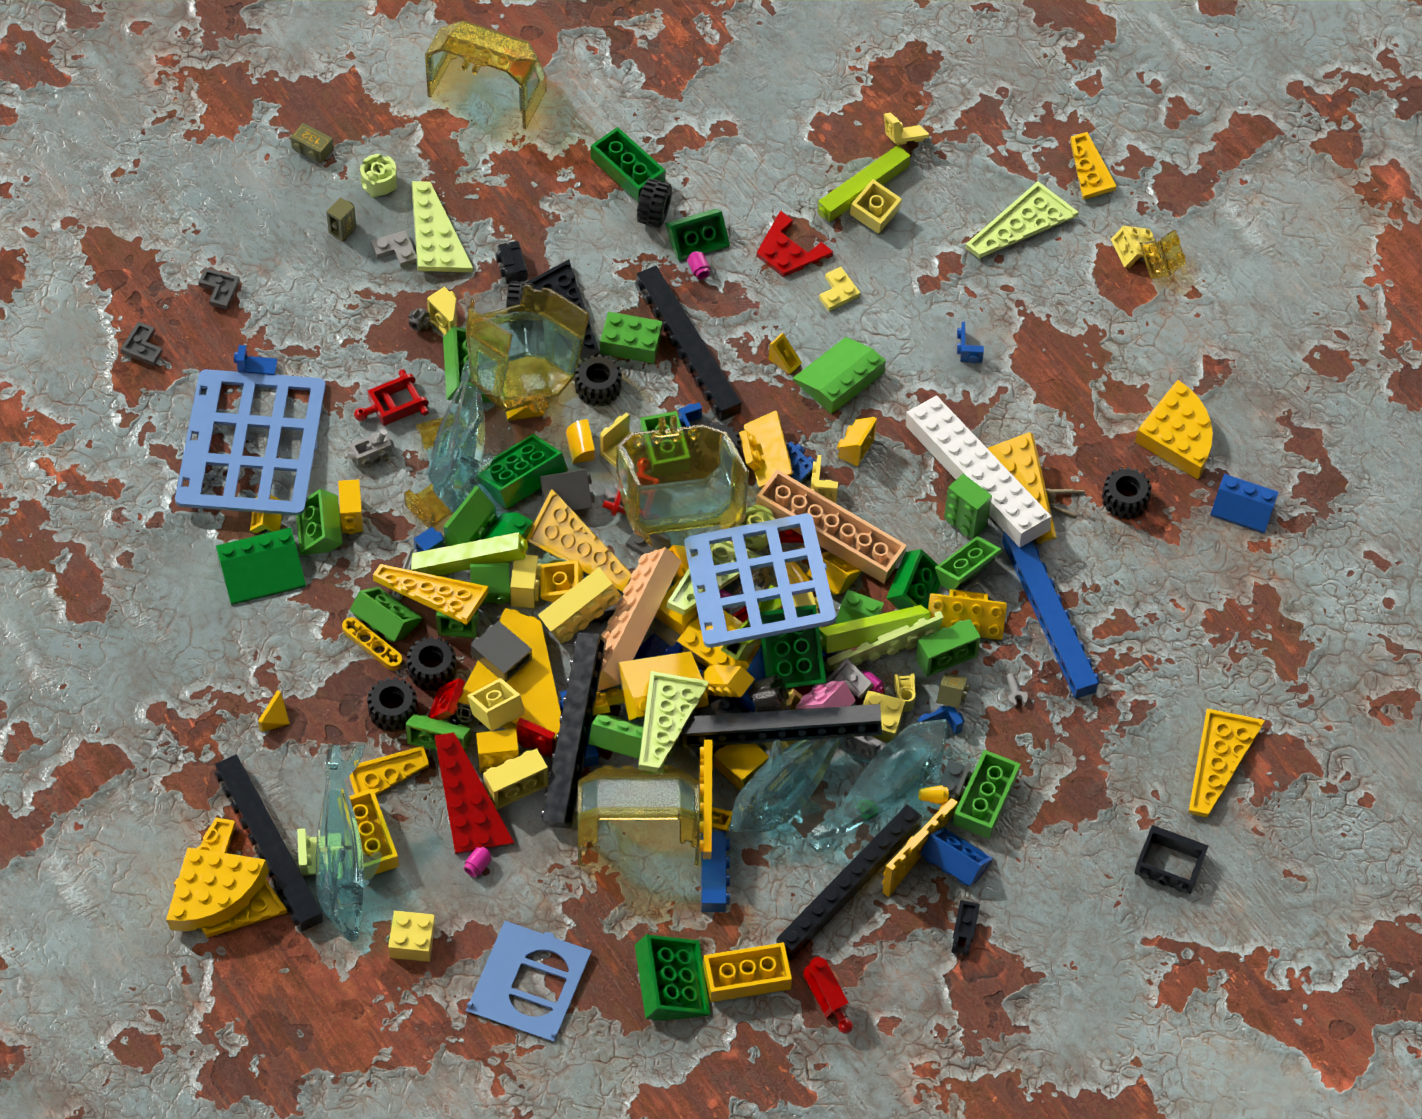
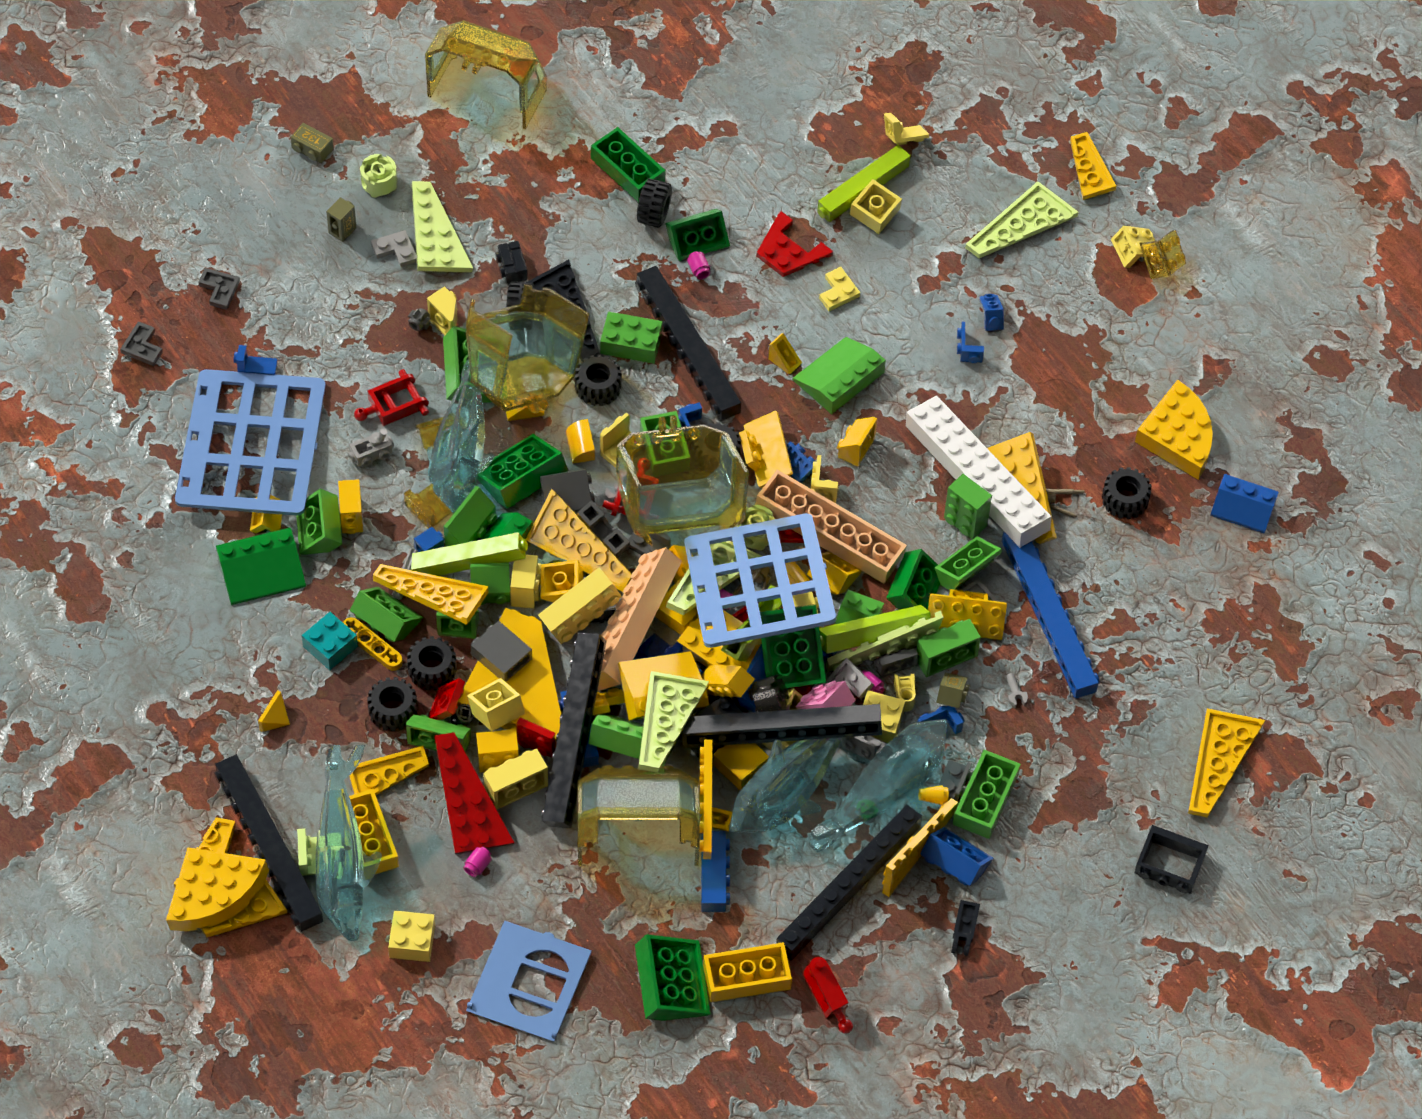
(329, 640): none -> teal brick
(596, 521): none -> dark grey arch
(896, 661): none -> dark grey bracket
(992, 312): none -> blue bracket

